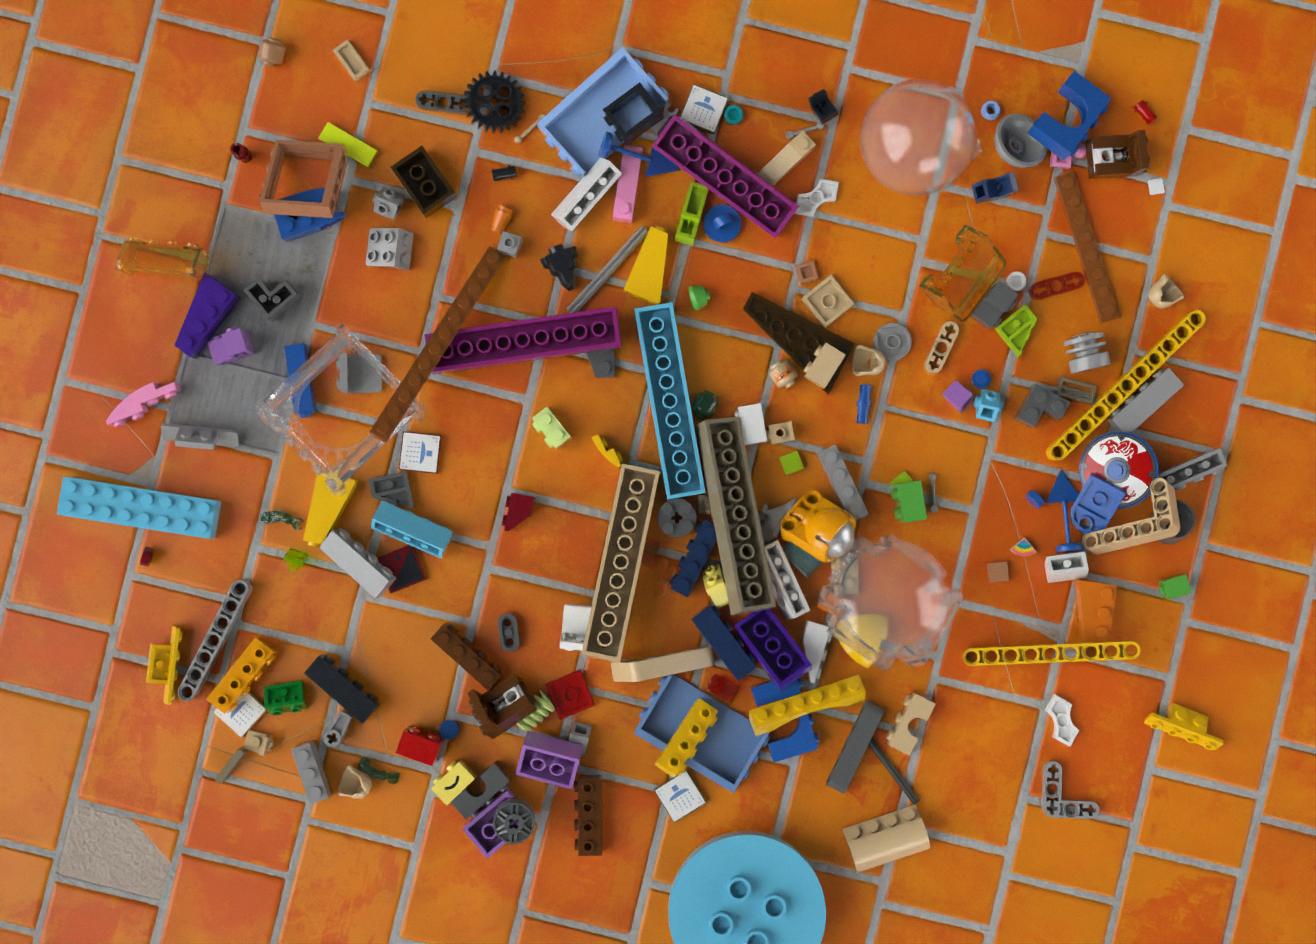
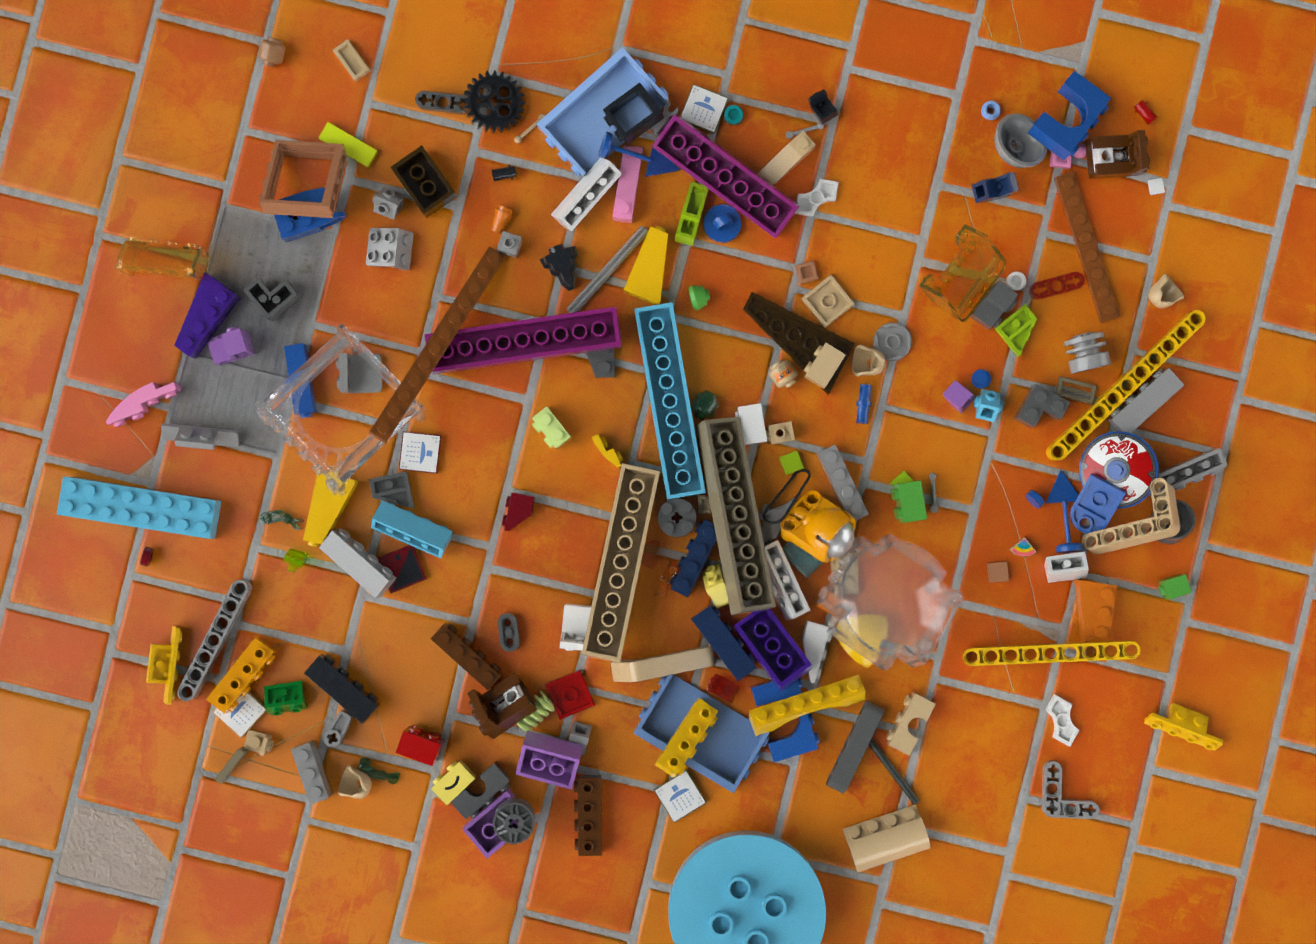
(240, 152): dark red pin -> none
(449, 729): blue tile -> none
(794, 500): none -> black piece
(919, 136): clear windscreen -> none
(942, 332): tan beam -> none

